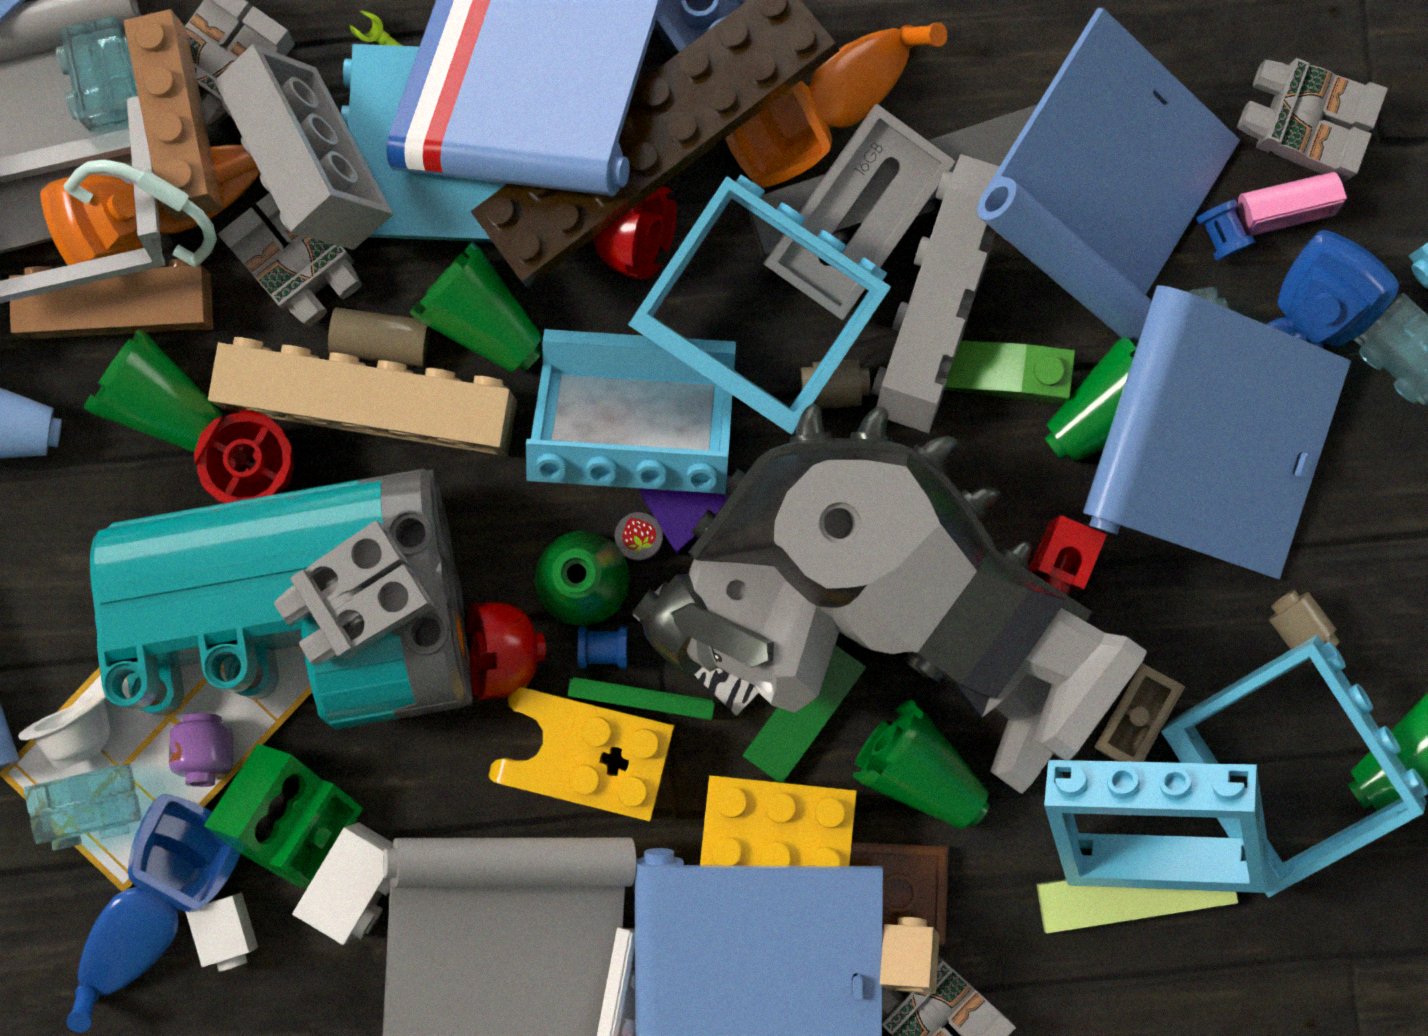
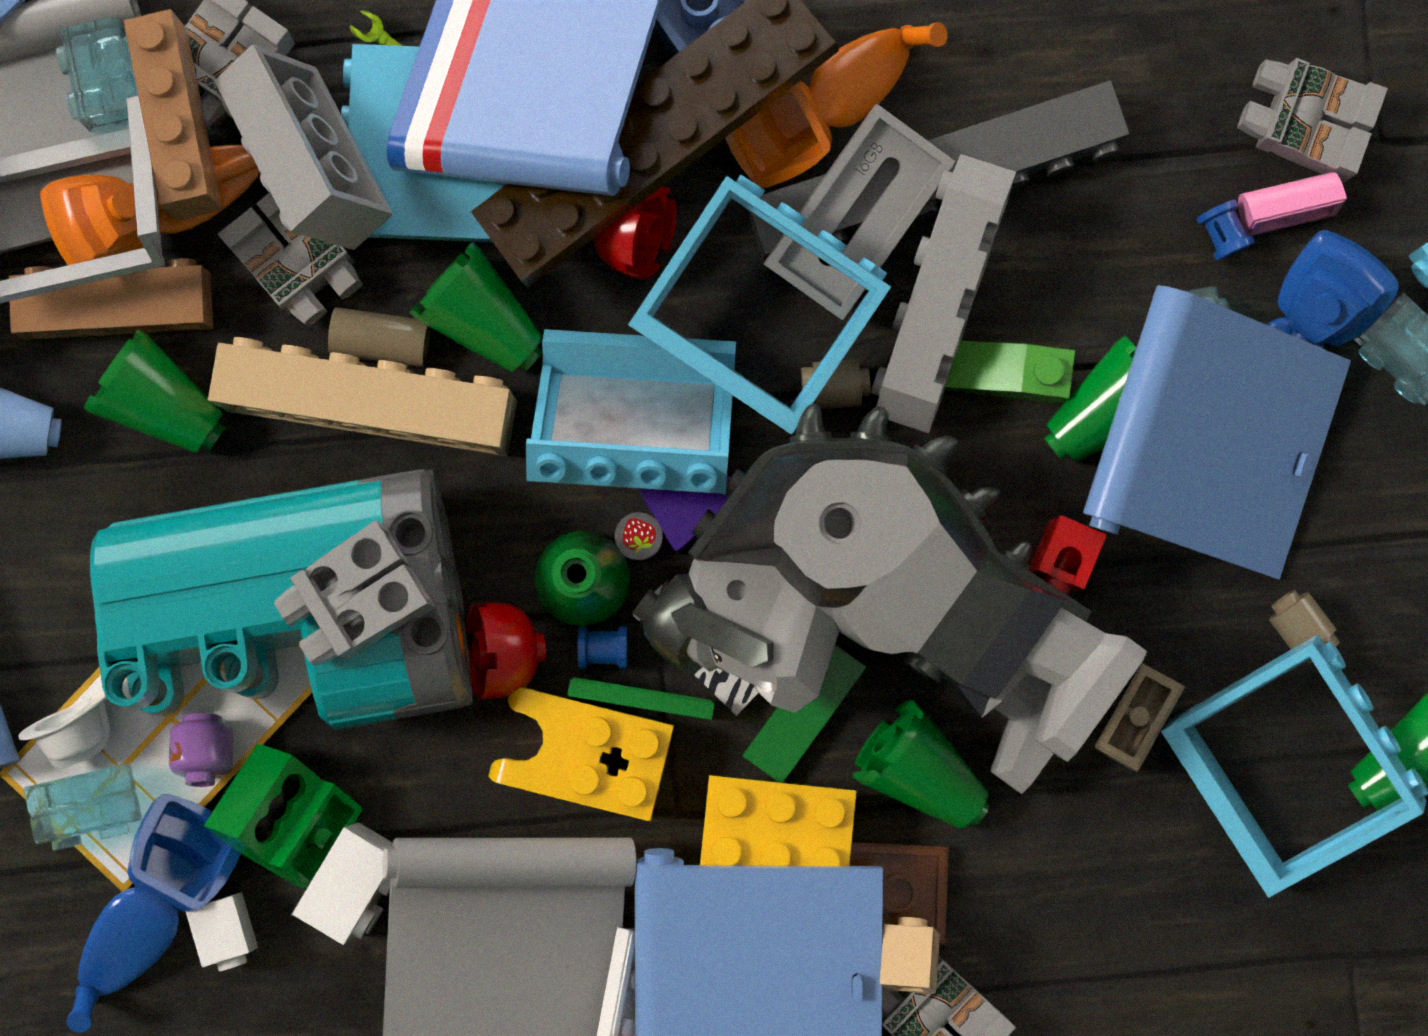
(155, 187): light aqua piece -> none
(228, 448): red cylinder -> none
(1077, 907): yellowish green tile -> none
(1107, 174): medium blue door -> none
(1158, 791): medium azure window -> none

